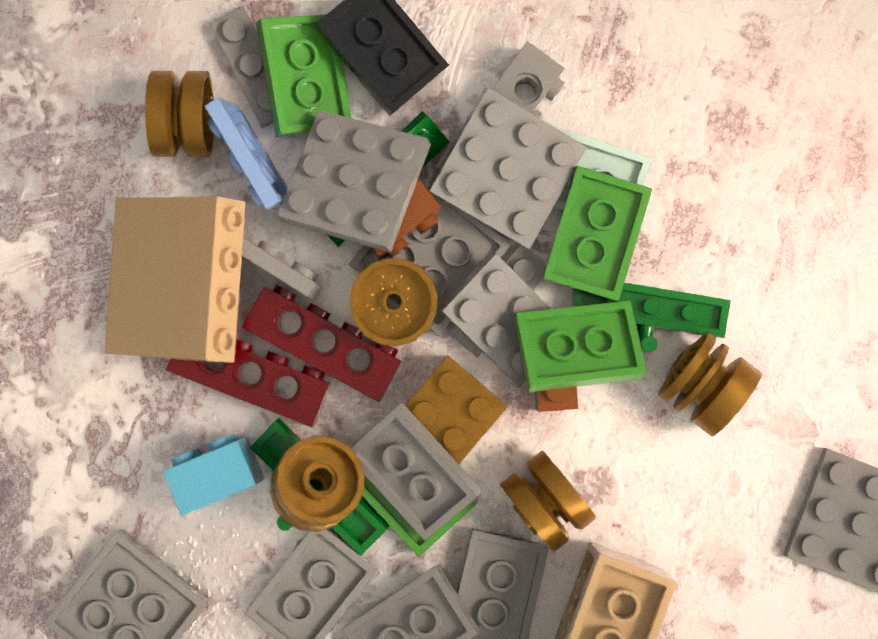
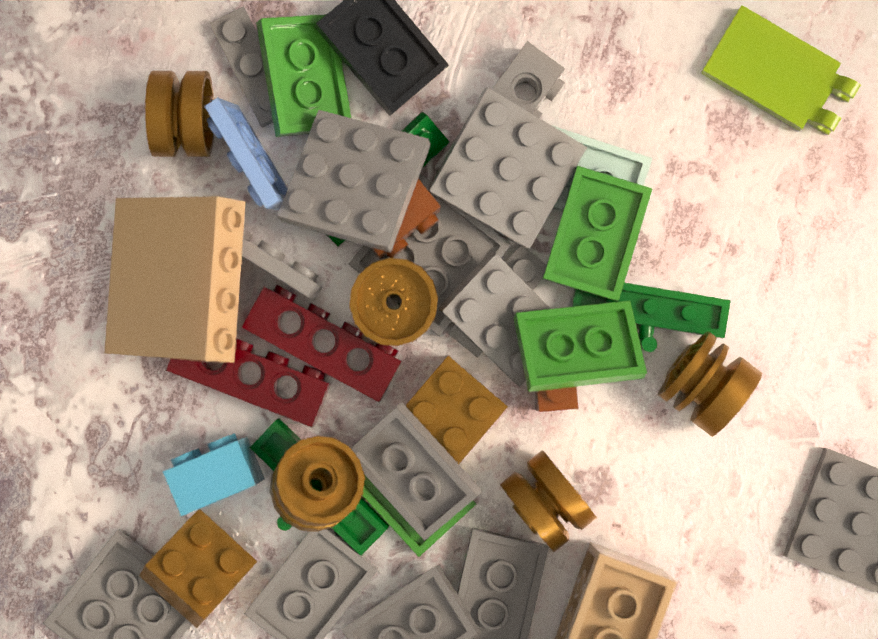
(197, 568): none -> pearl gold brick
(778, 72): none -> lime tile

